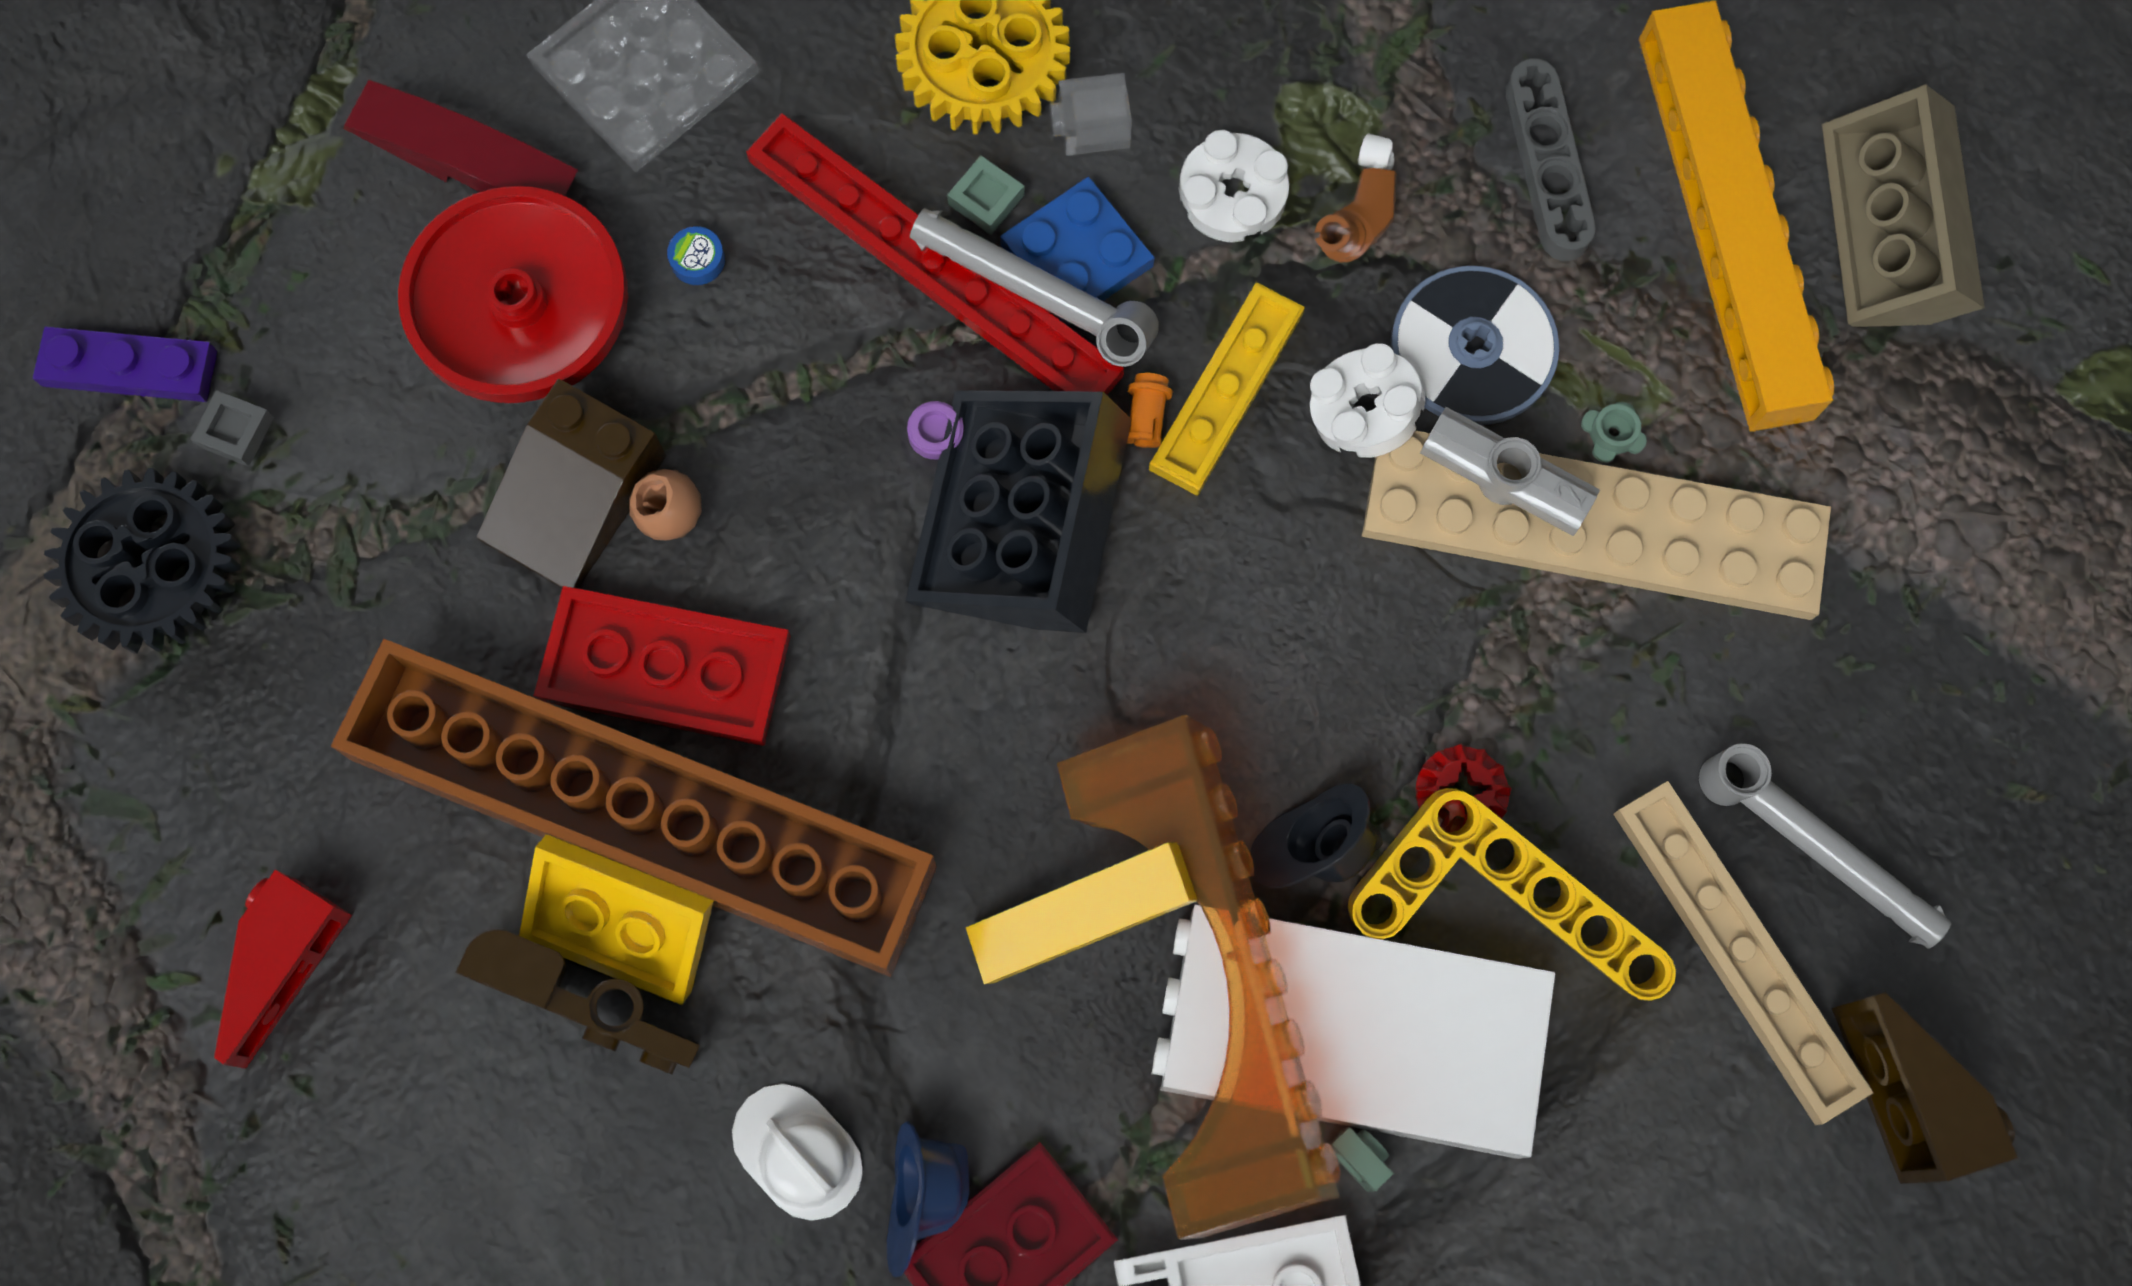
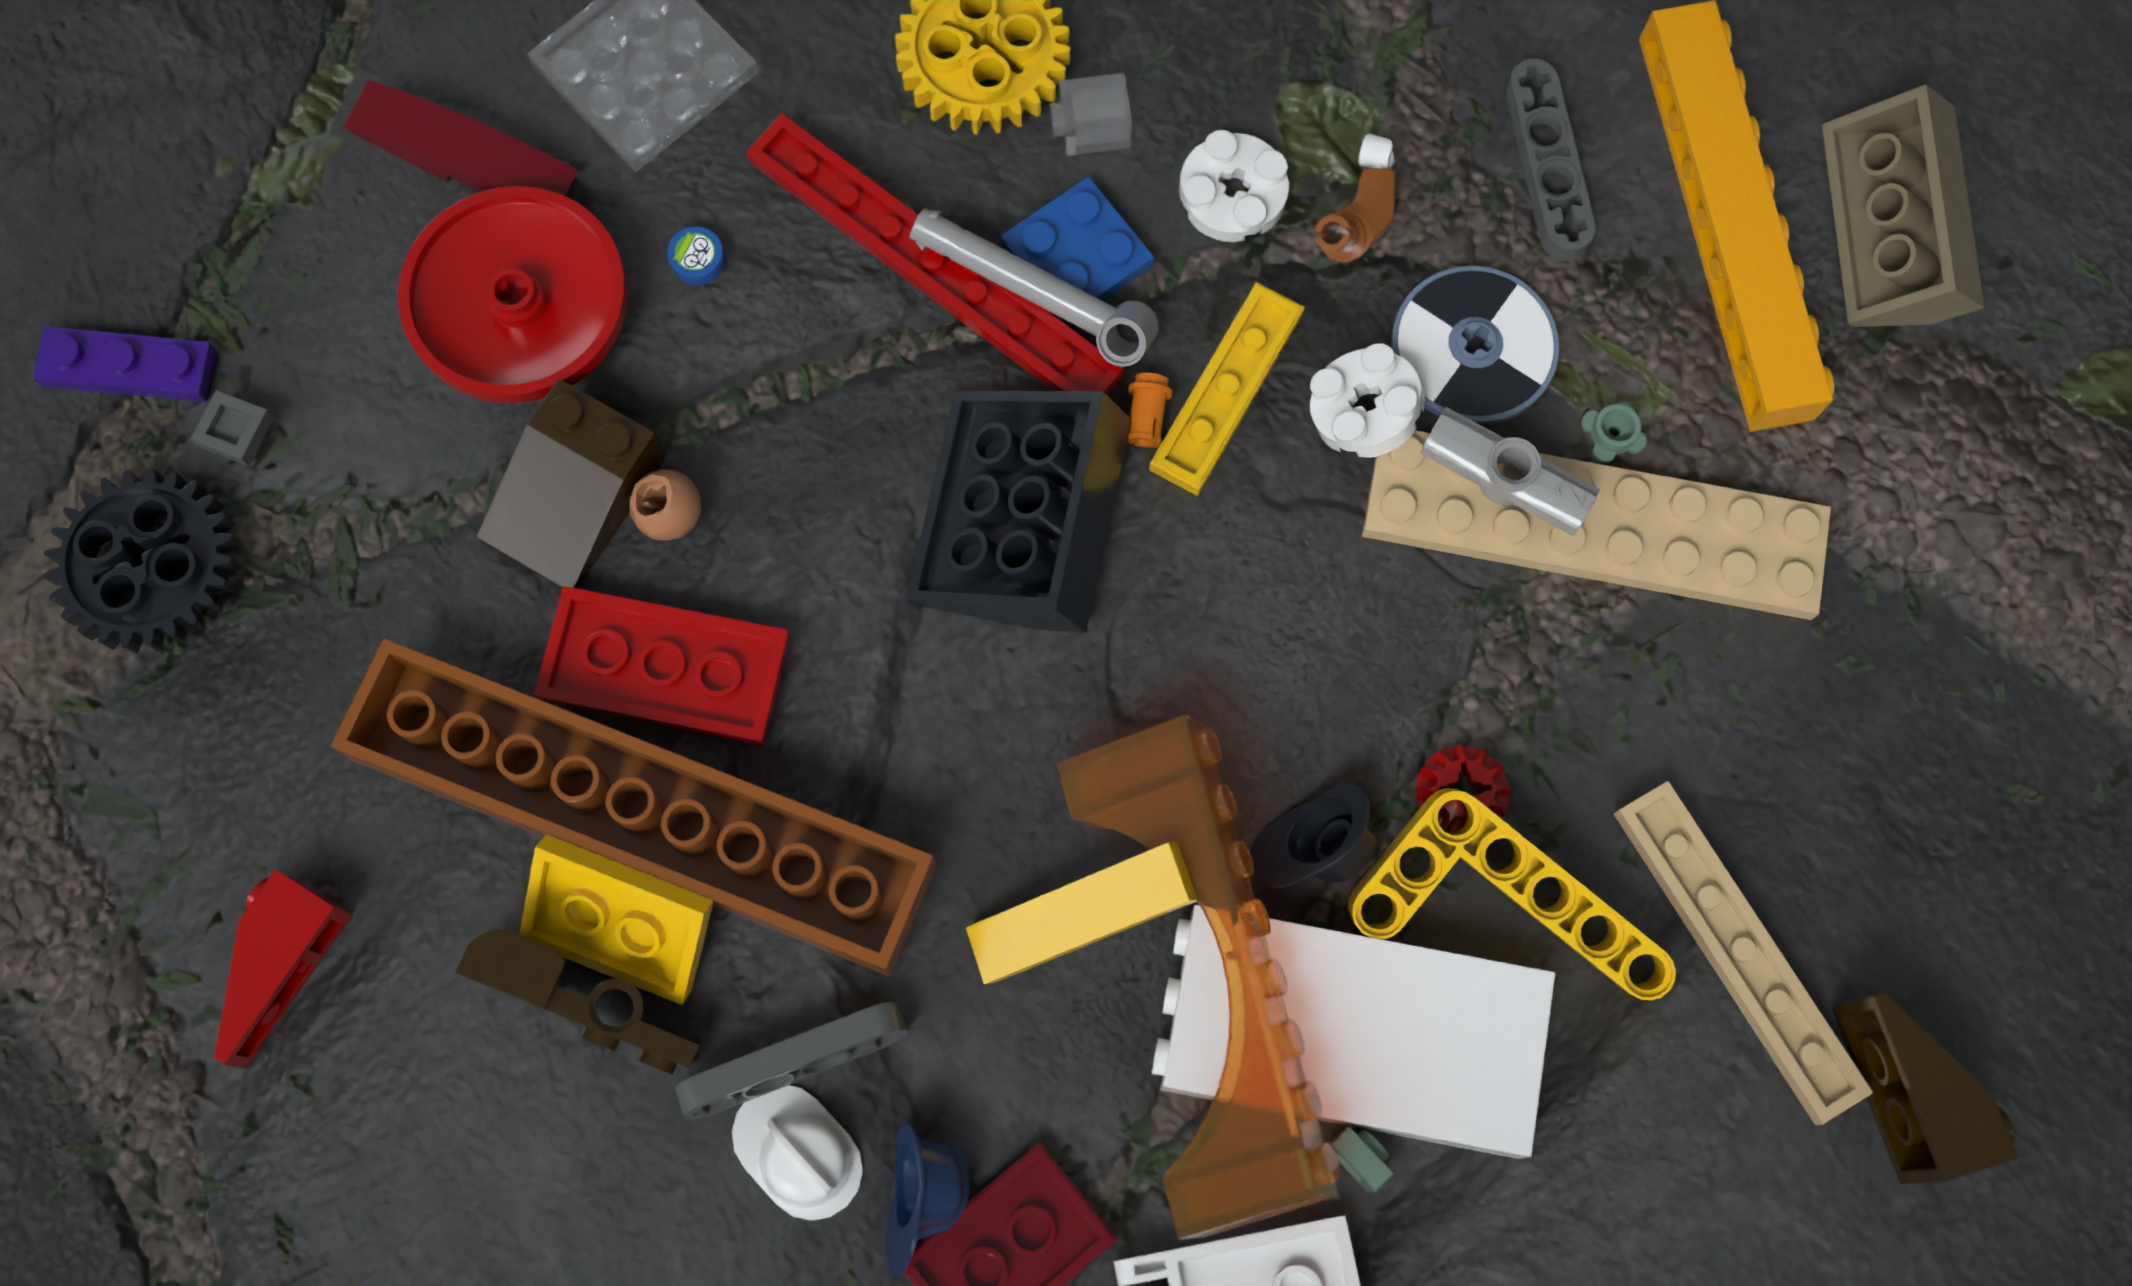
(791, 1060): none -> dark grey beam
(928, 426): medium lavender tile -> none
(985, 195): sand green plate -> none
(1820, 841): light grey piece -> none

